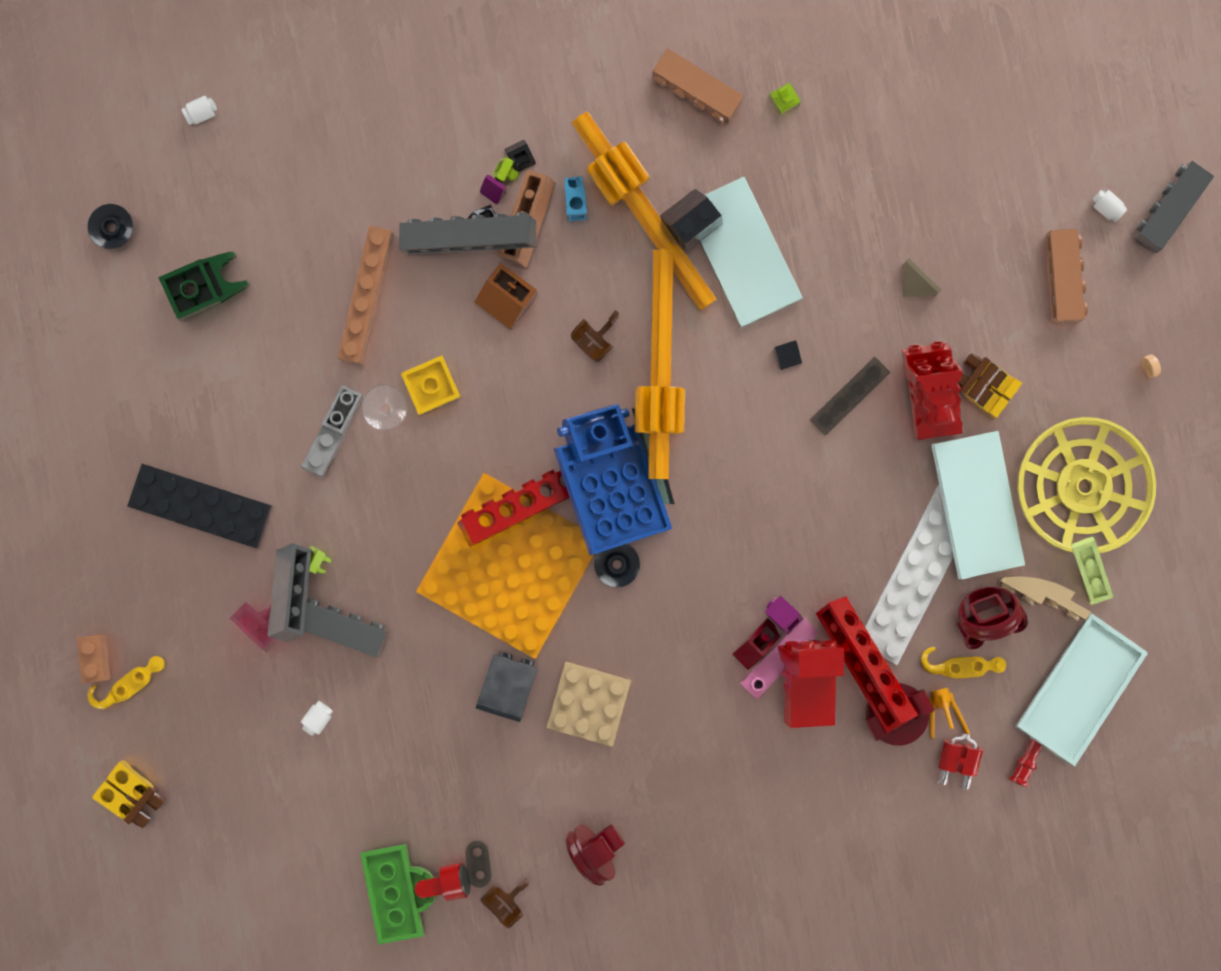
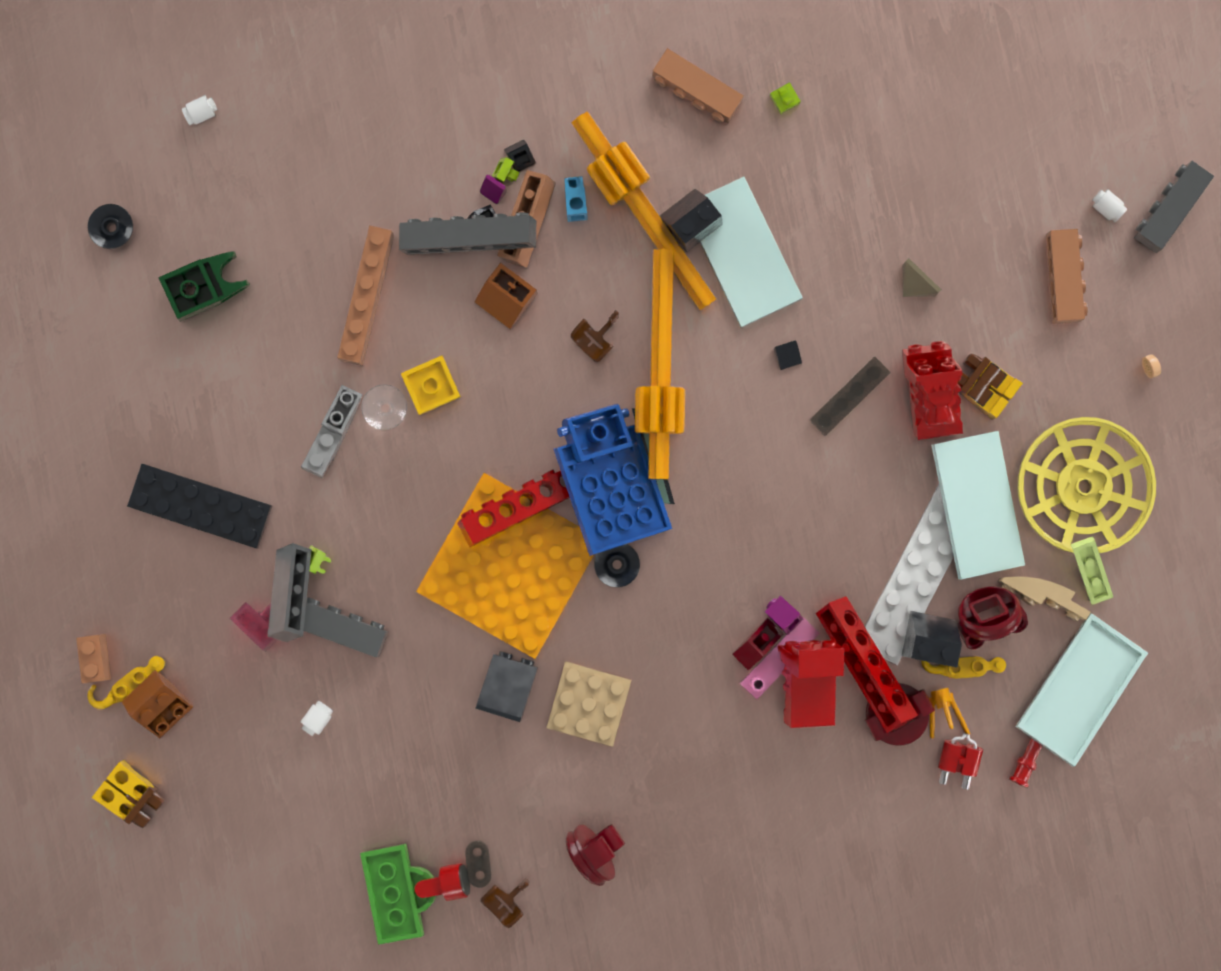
(156, 704): none -> dark orange slope
(932, 639): none -> black slope

